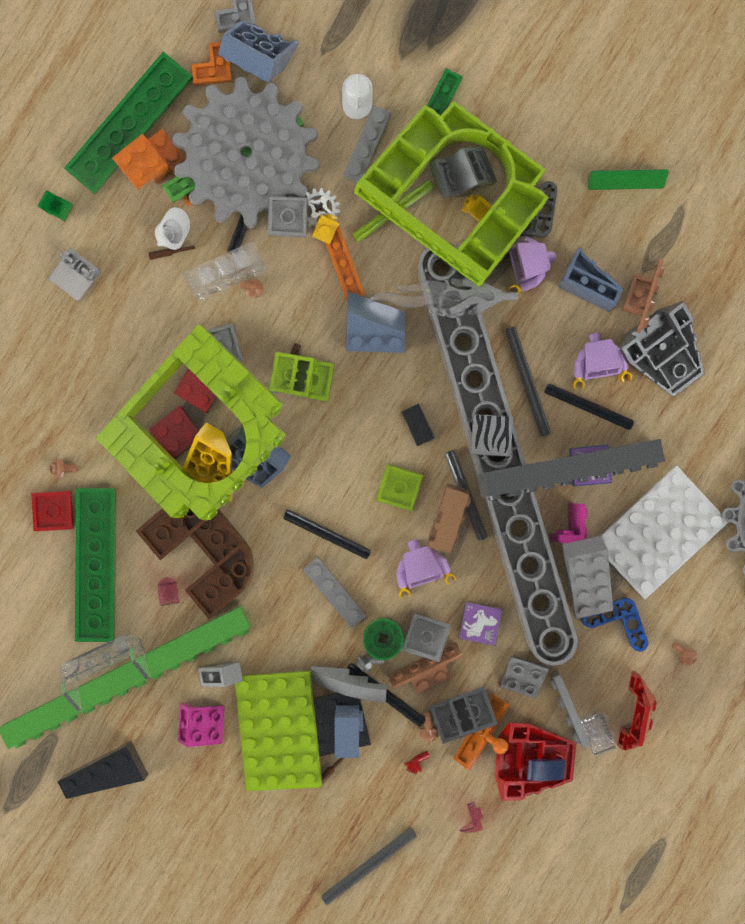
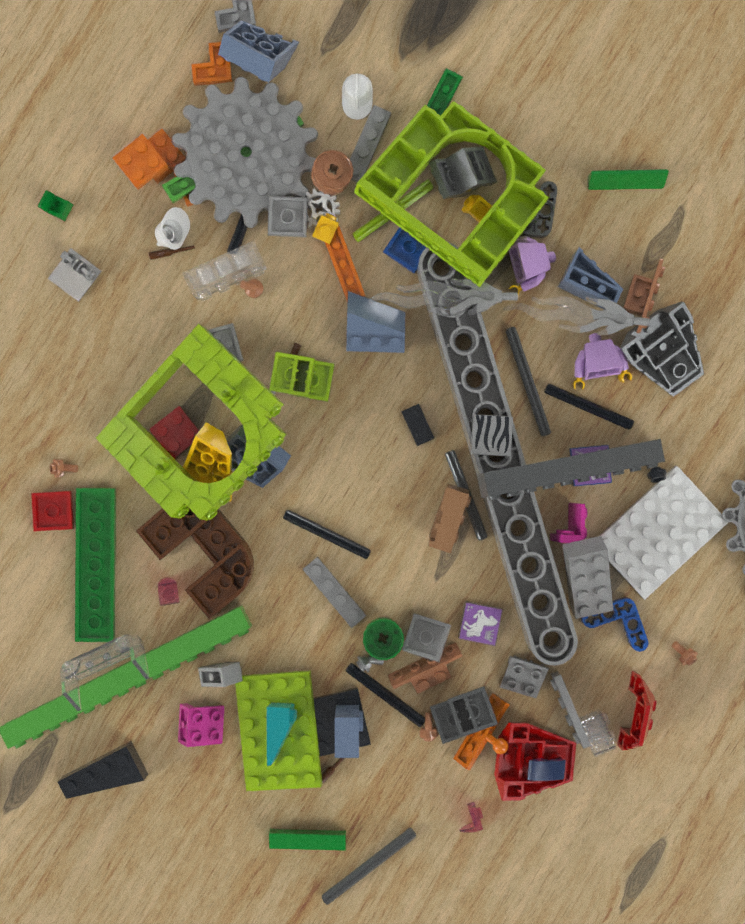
(128, 120): green plate -> none
(195, 391): red plate -> none
(279, 723): none -> teal slope
(307, 839): none -> green slope
(336, 162): none -> nougat wheel
(354, 686): light grey slope -> none
(399, 487): lime tile -> none
(405, 250): none -> blue tile
(413, 765): red plate -> none
(421, 567): lavender torso -> none
(587, 318): none -> piece
(657, 474): none -> black plate

